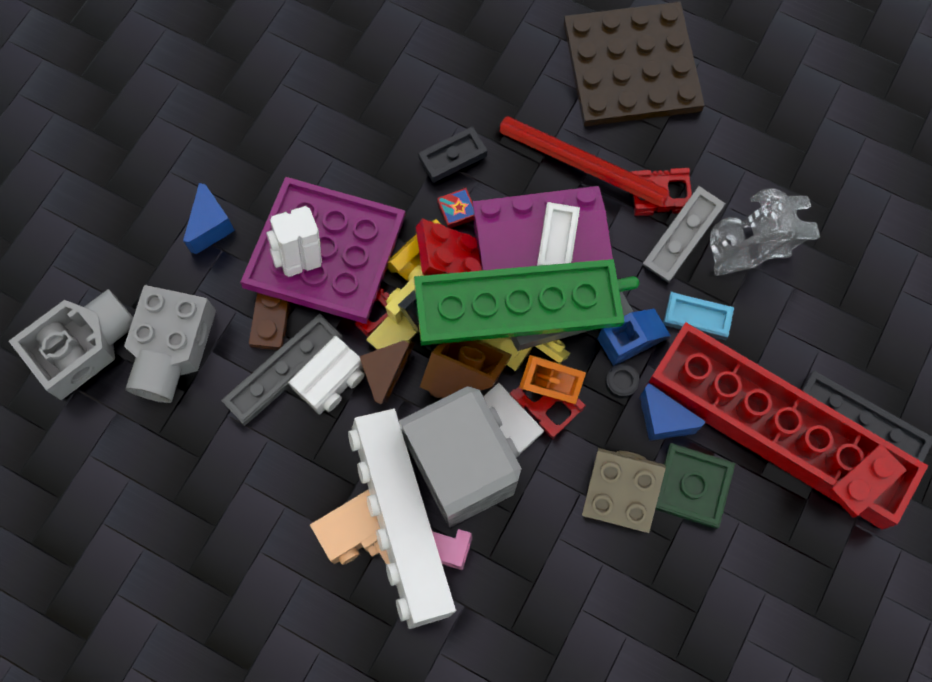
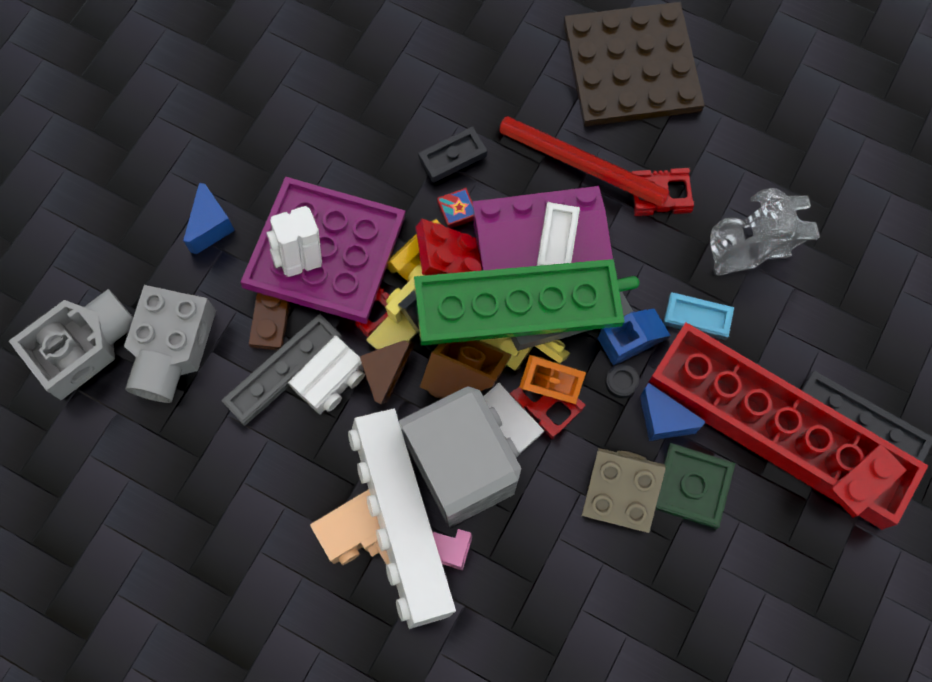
(683, 234): light grey hinge -> none

